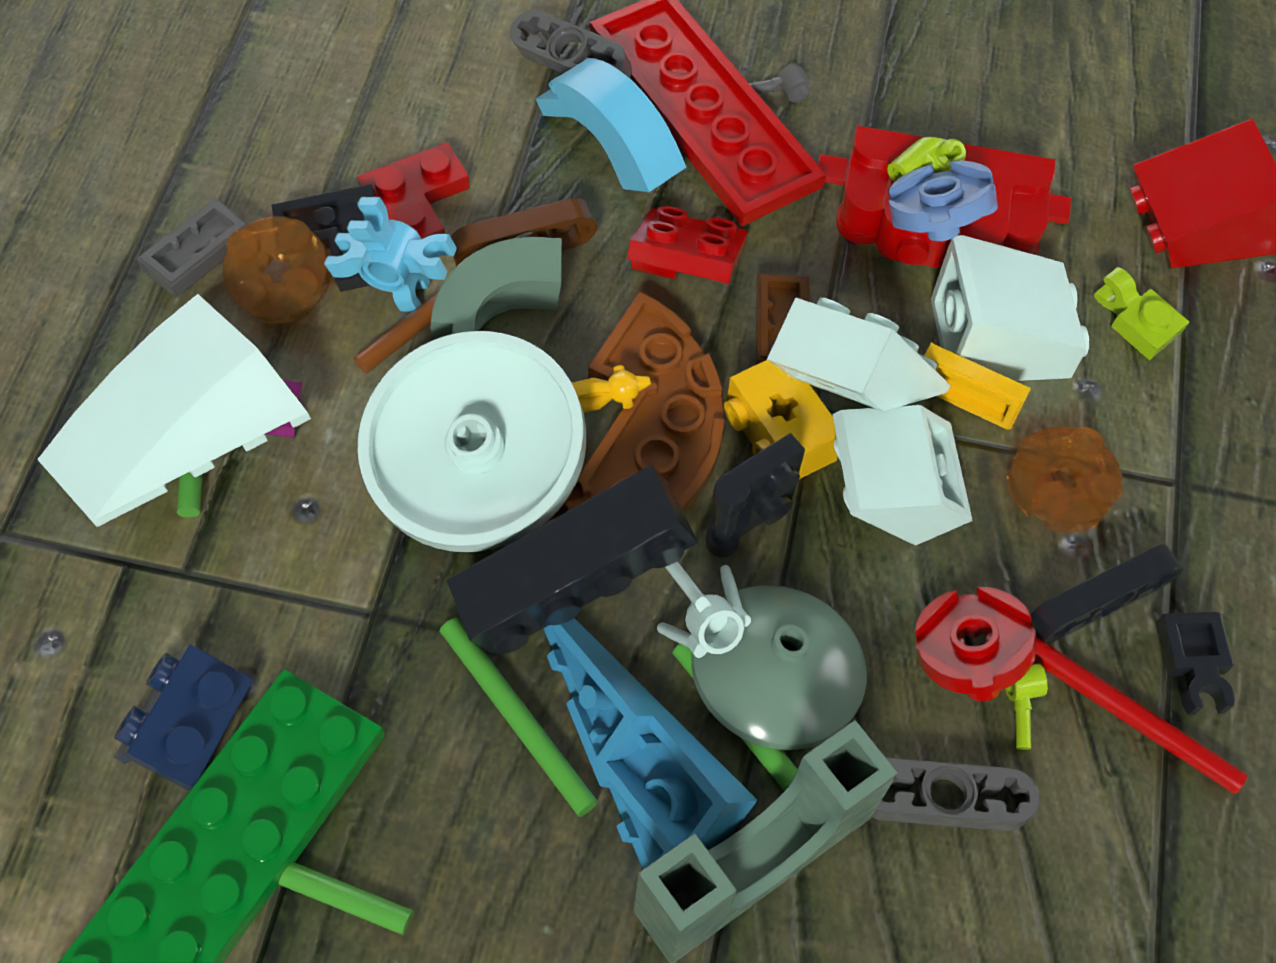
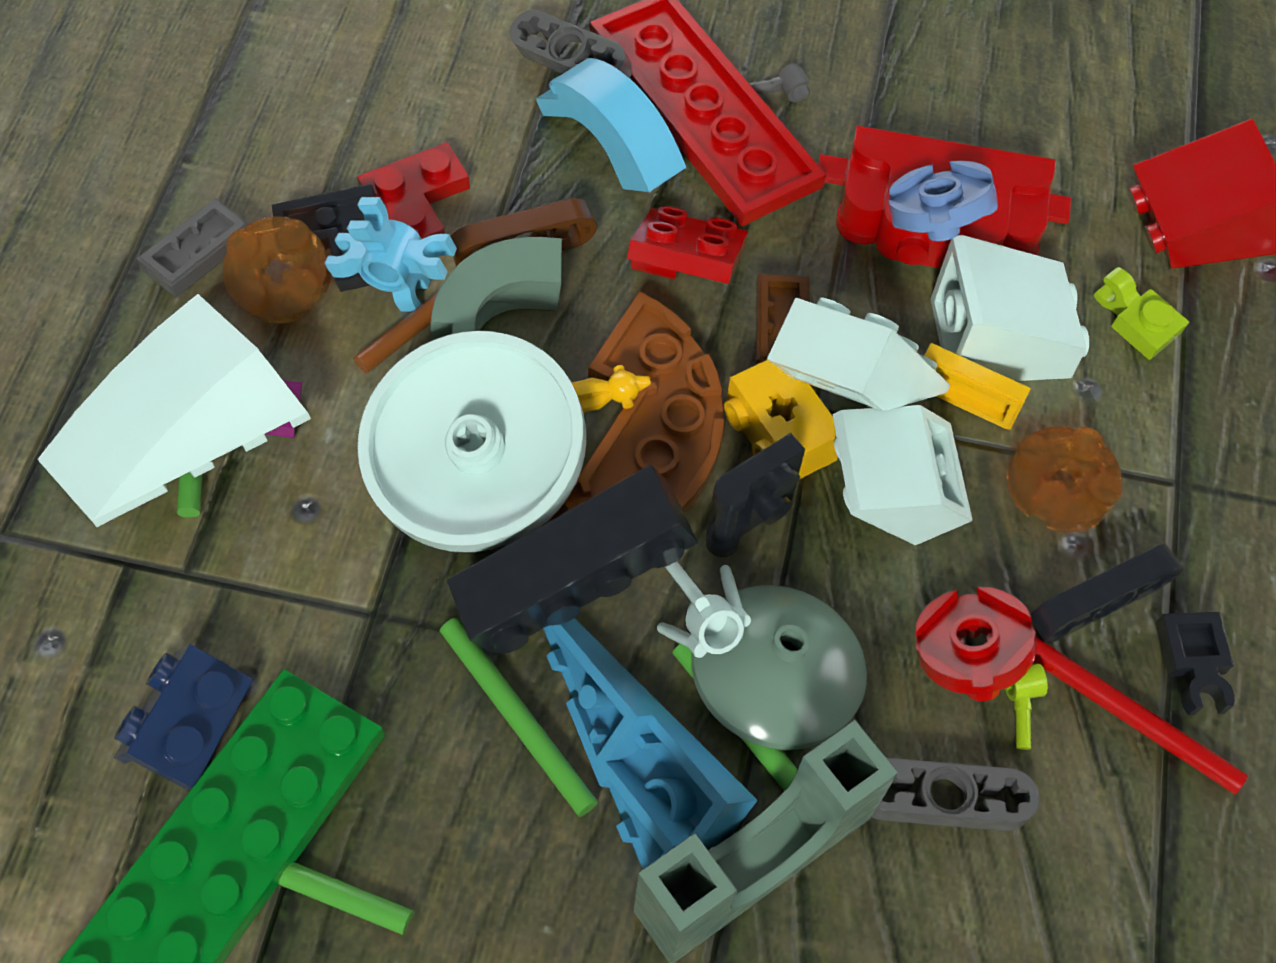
(927, 152): lime arm -> none

